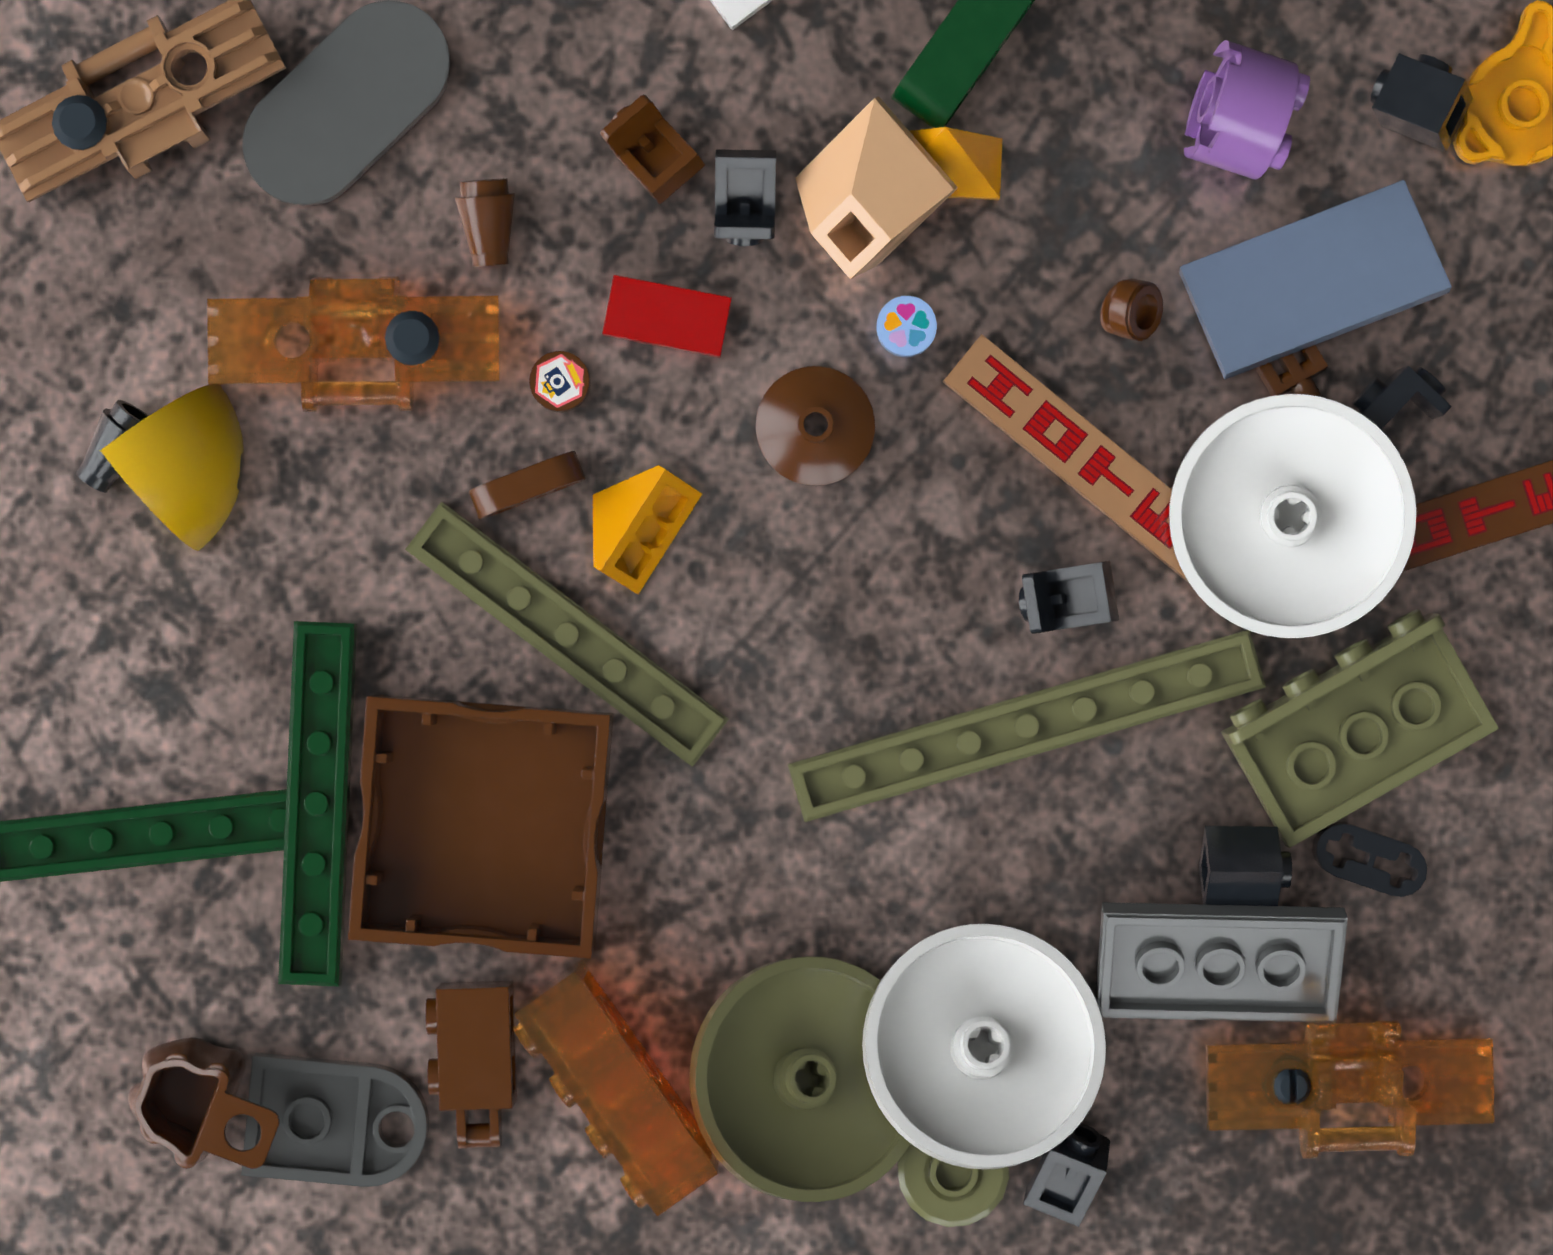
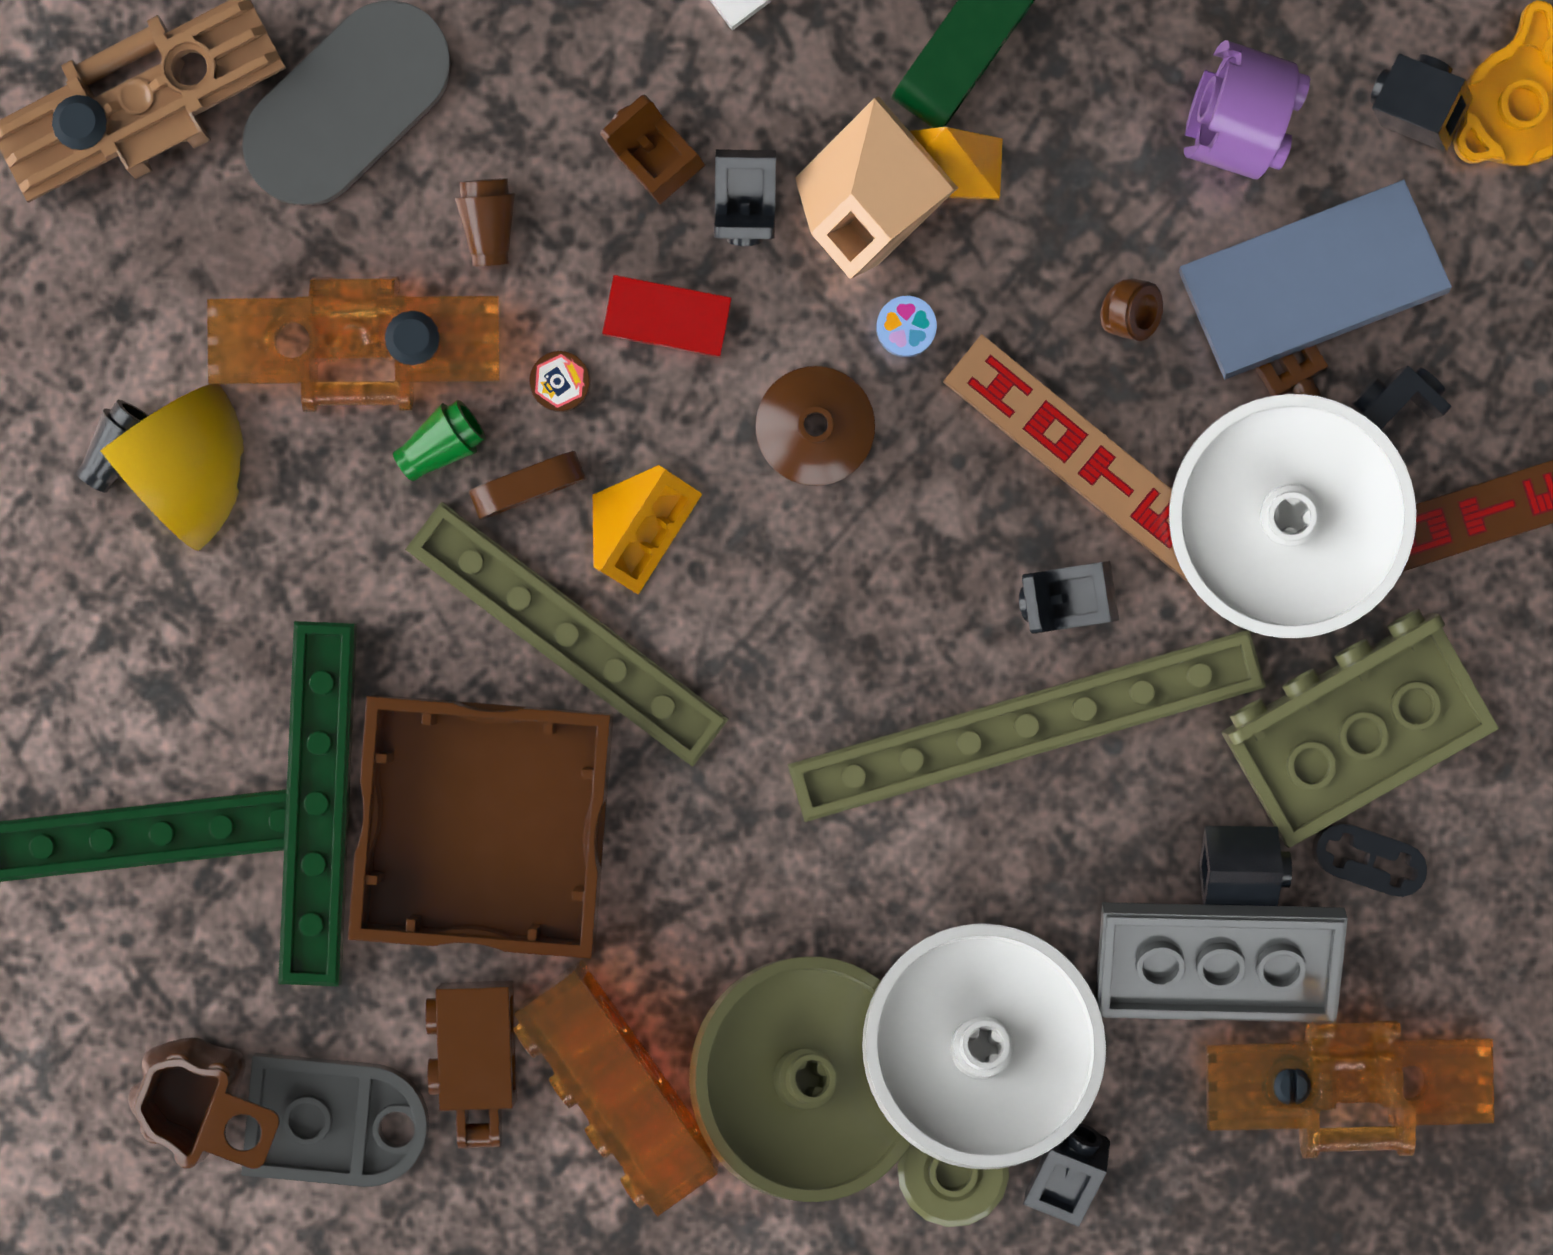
(441, 440): none -> green cone

